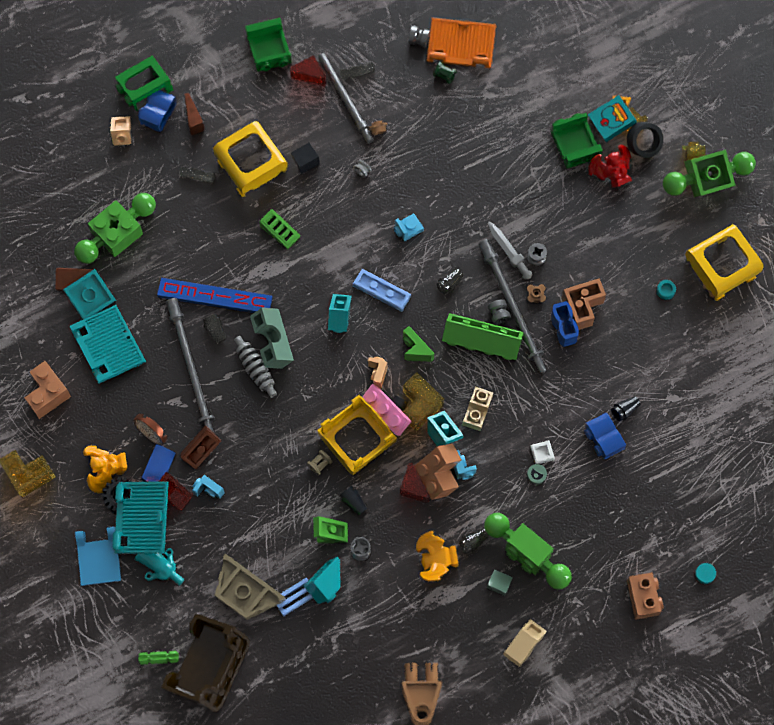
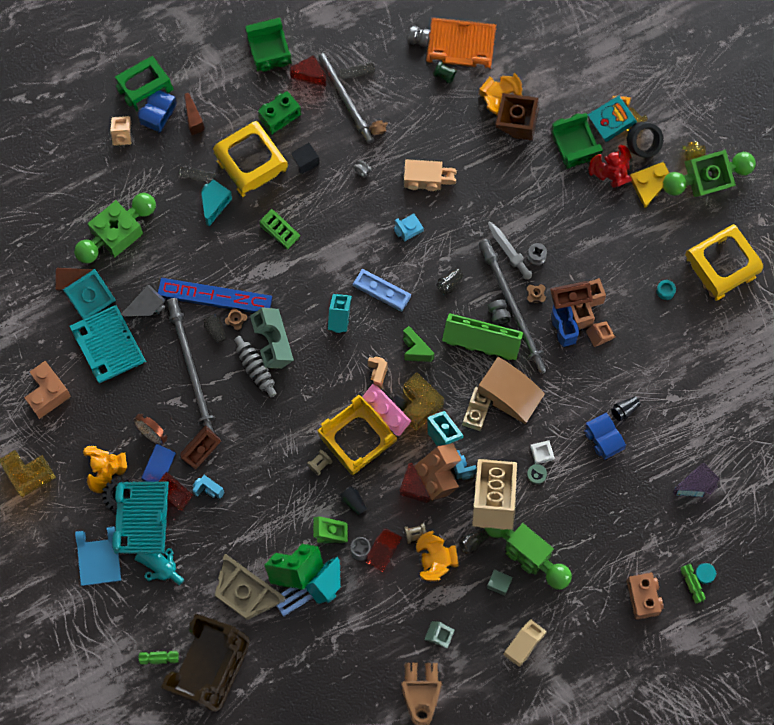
(145, 303): none -> flat silver slope
(215, 199): none -> teal slope
(234, 313): none -> medium nougat plate
(279, 112): none -> green brick
(295, 569): none -> green brick
(383, 549): none -> clear red slope
(408, 531): none -> dark tan bush
(427, 175): none -> light nougat brick
(439, 634): none -> sand green slope
(493, 91): none -> light orange animal
(495, 494): none -> tan brick
(511, 390): none -> medium nougat slope
(518, 115): none -> reddish brown slope
(571, 294): none -> copper slope
(600, 333): none -> nougat slope
(649, 182): none -> yellow wing
(693, 583): none -> bright green axle
(698, 483): none -> clear purple slope

